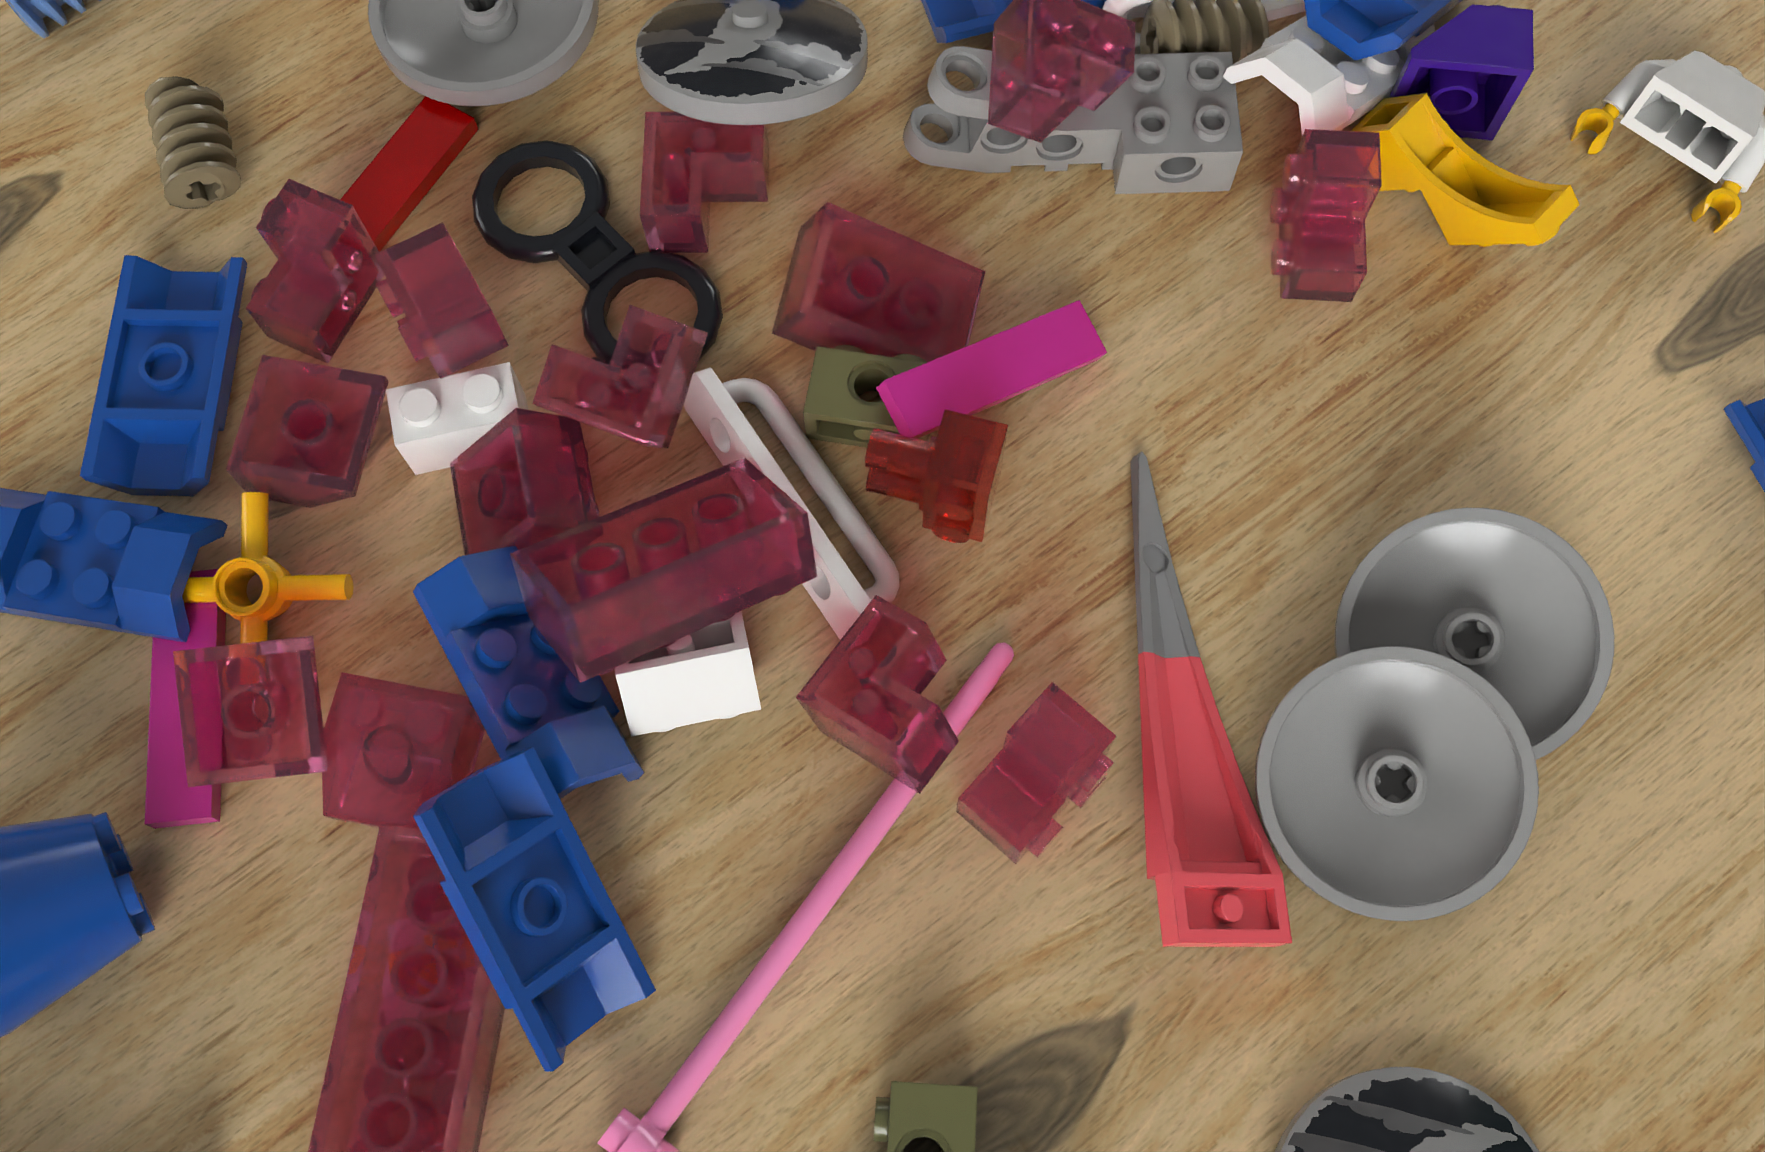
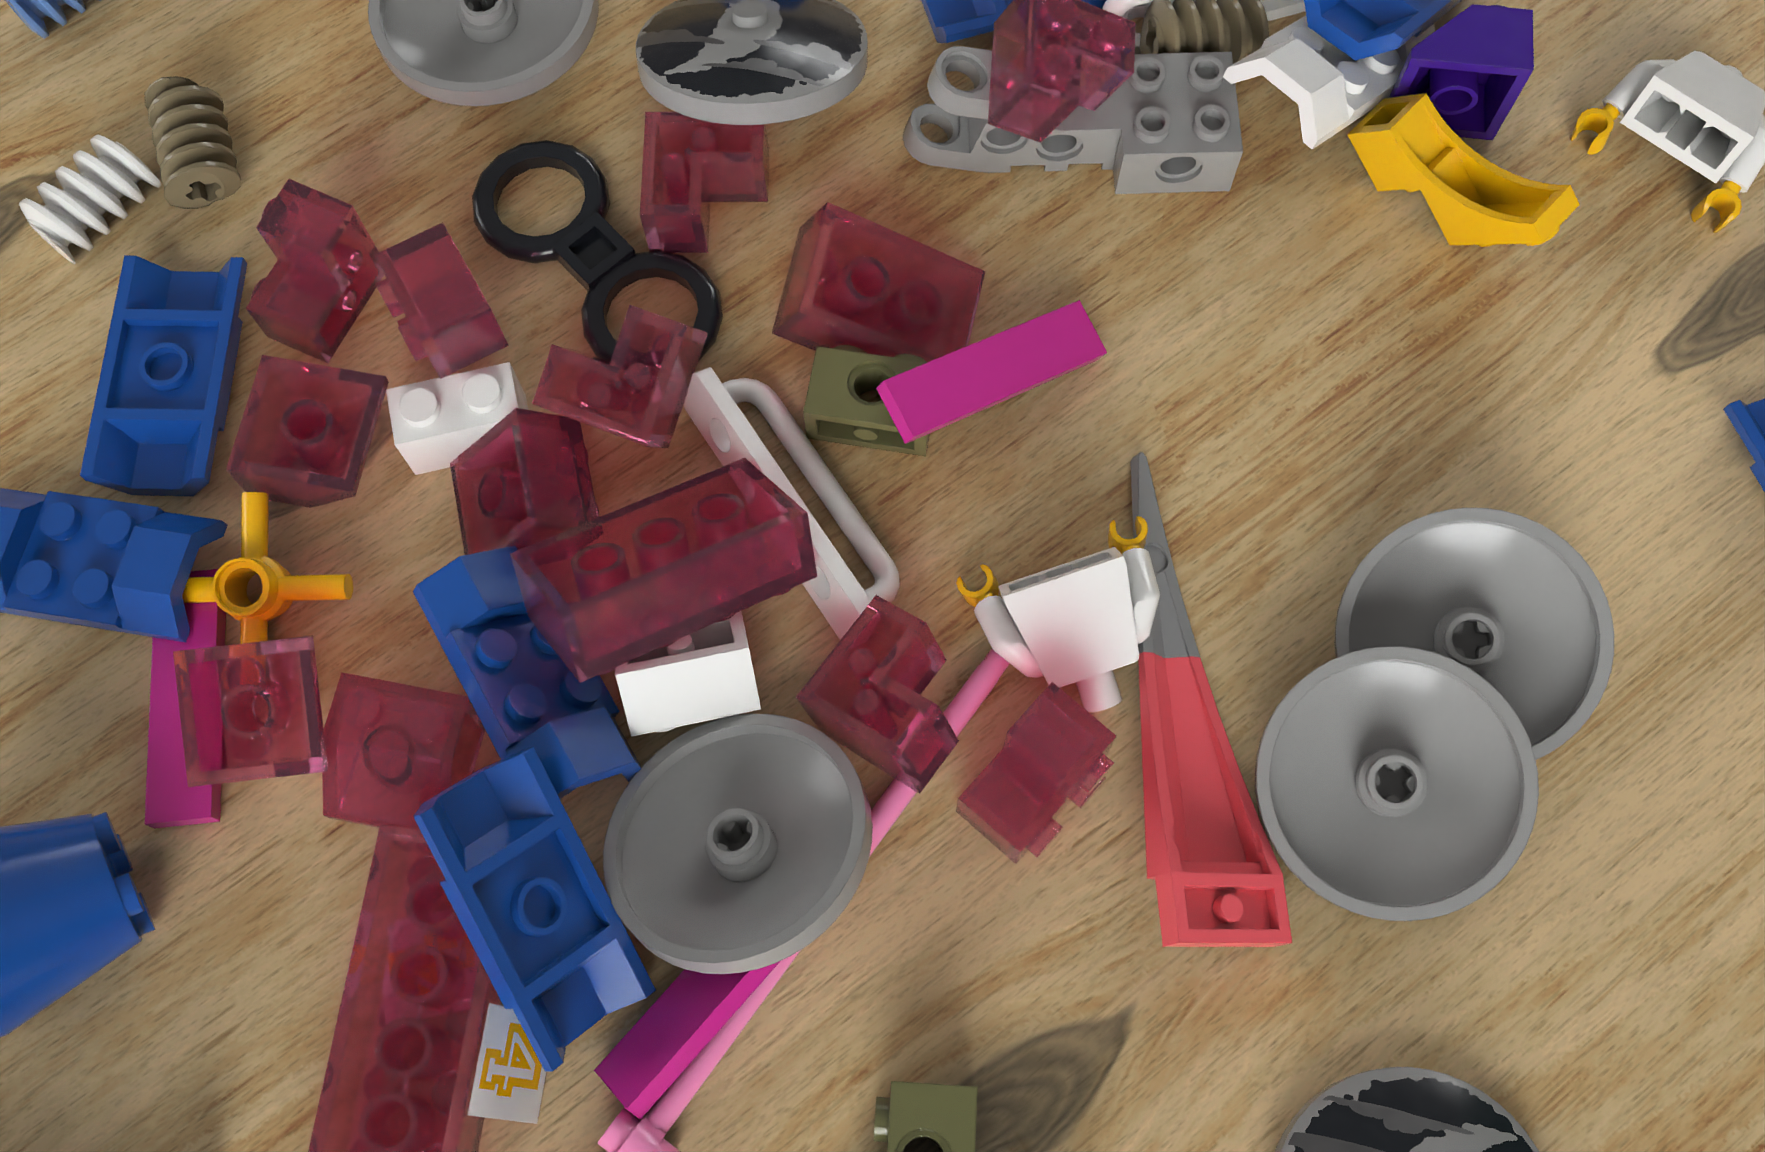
(87, 195): none -> white piece
(409, 167): red tile -> none
(507, 1071): none -> white sticker
(674, 1034): none -> dark pink tile
(738, 843): none -> light grey dish
(948, 477): clear red brick -> none
(1074, 617): none -> white torso
(1324, 214): clear pink brick -> none

